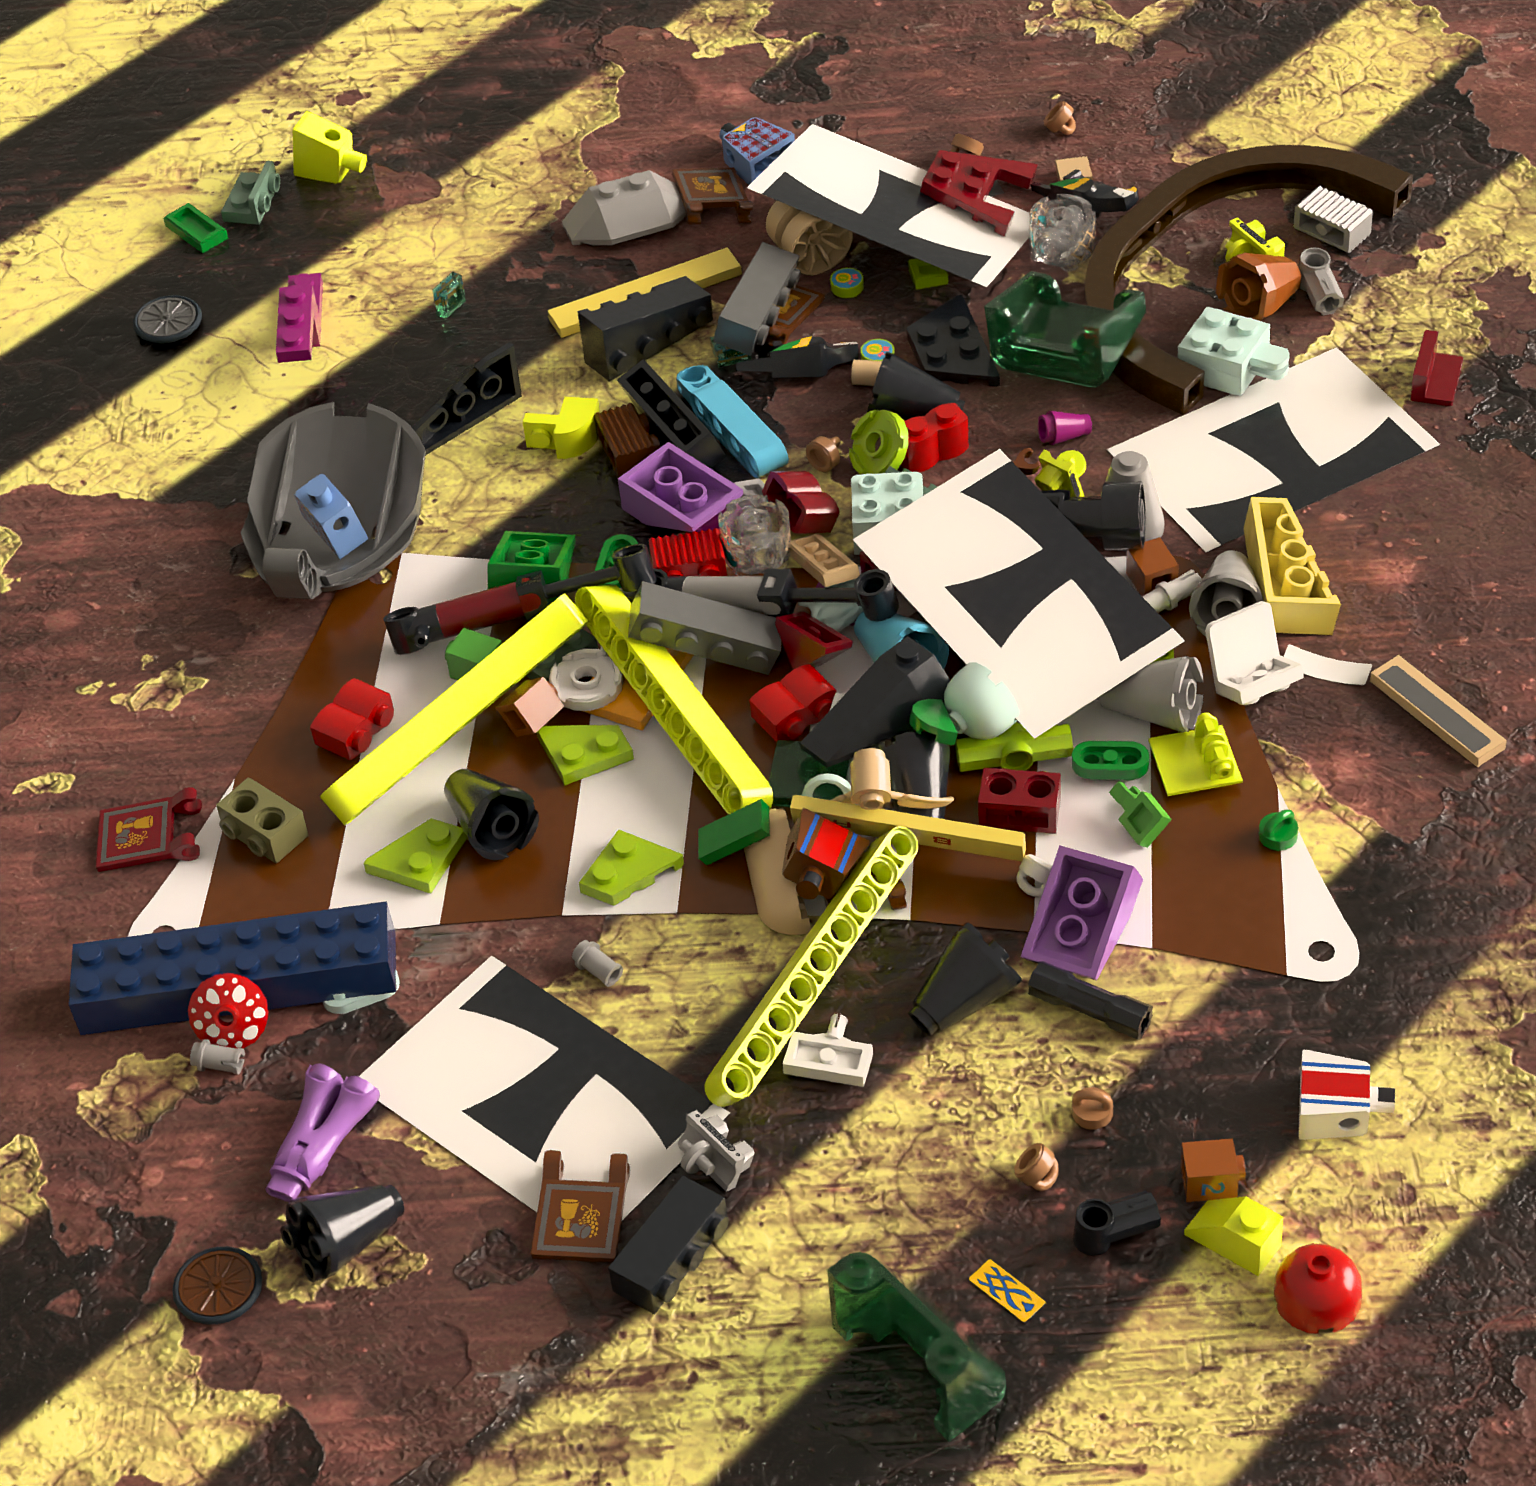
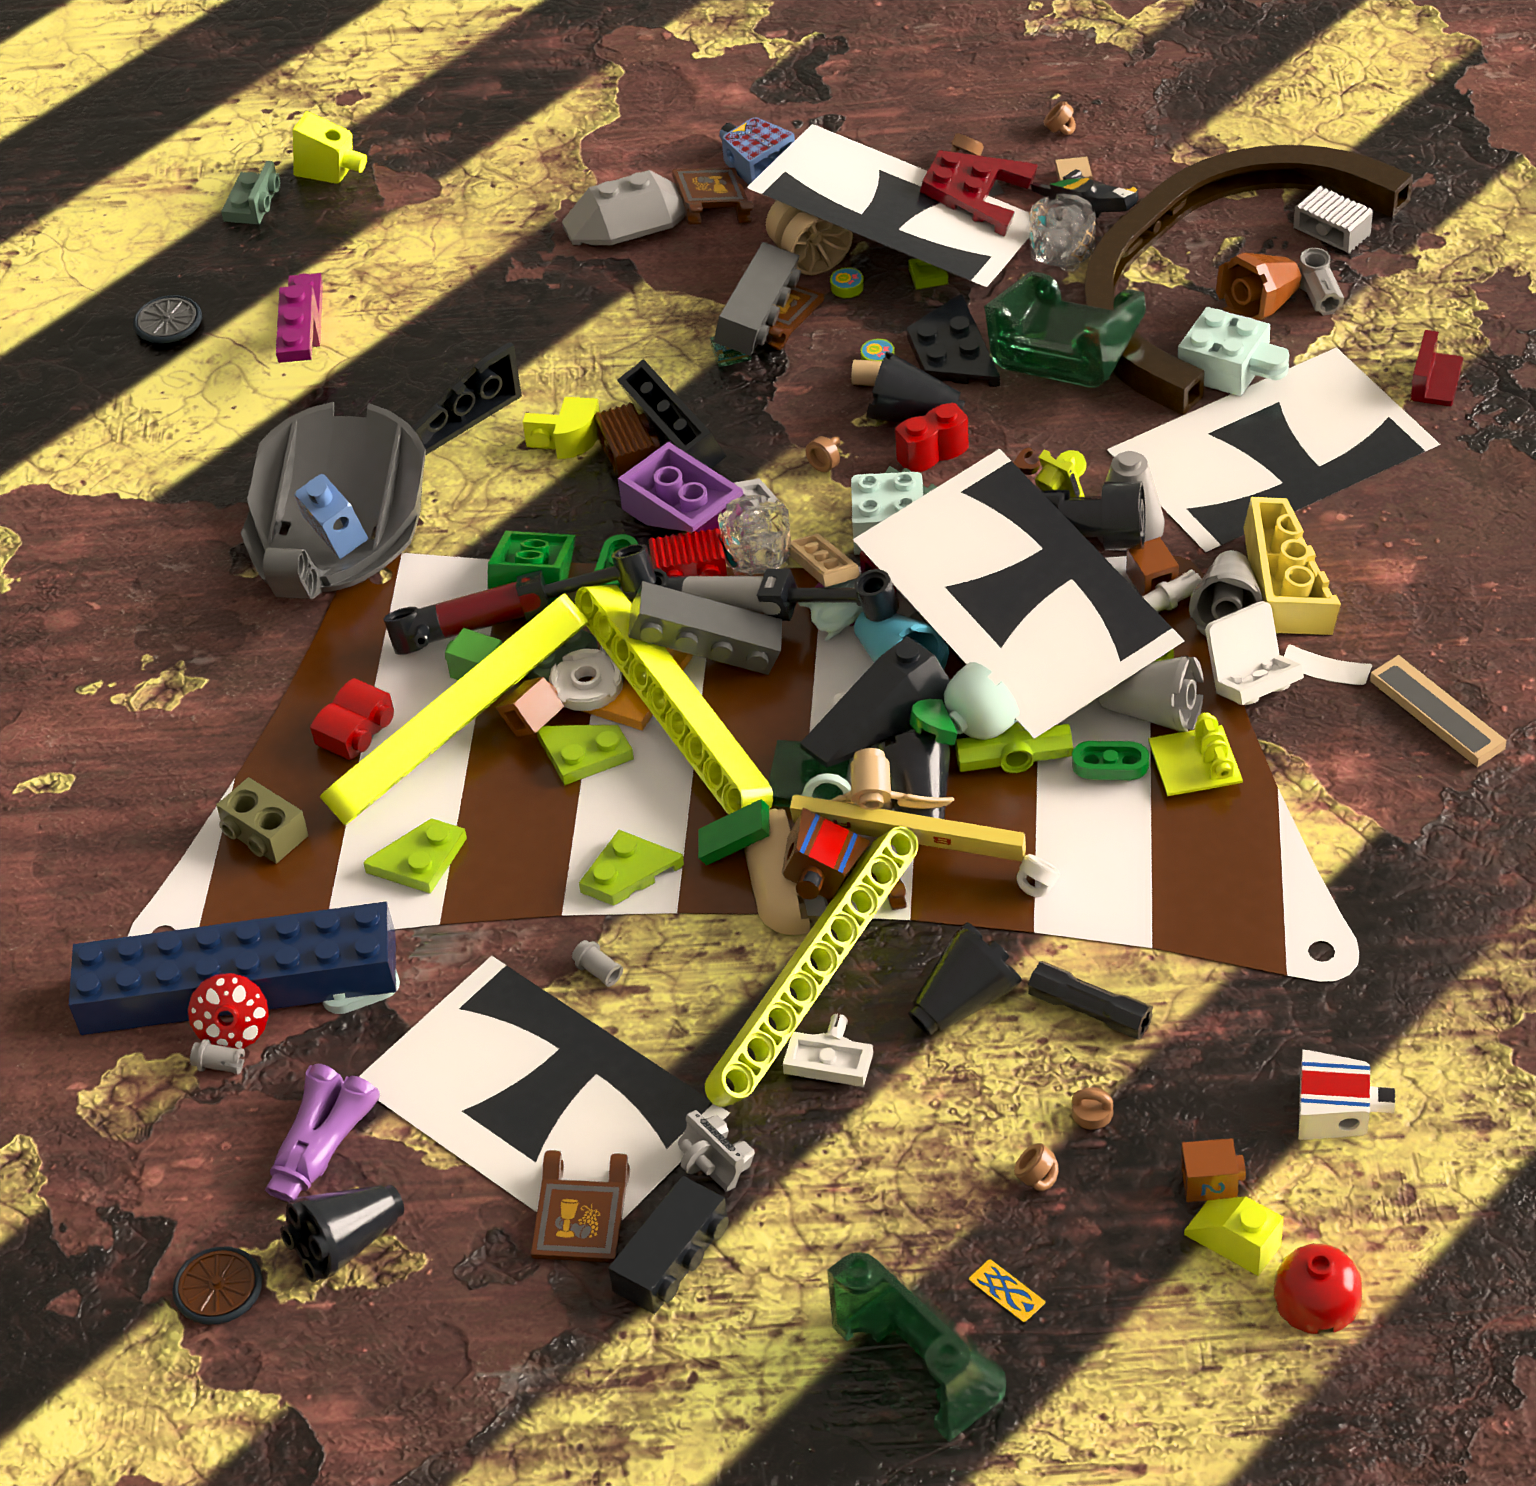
(145, 832): dark red flag -> none
(195, 228): green tile -> none
(449, 295): clear green tile -> none
(491, 813): black cone -> none
(642, 325): black wedge -> none
(702, 270): light yellow tile -> none
(731, 421): medium azure piece -> none
(793, 703): red brick -> none
(802, 358): black animal -> none
(807, 505): dark red brick -> none
(809, 639): dark red slope -> none
(892, 447): lime tile -> none
(1019, 800): dark red brick -> none
(1062, 426): magenta cone -> none
(1082, 912): medium lavender slope -> none
(1113, 1221): black piece -> none
(1143, 814): bright green plate -> none
(1251, 239): neon yellow hips -> none
(1278, 830): green tile -> none

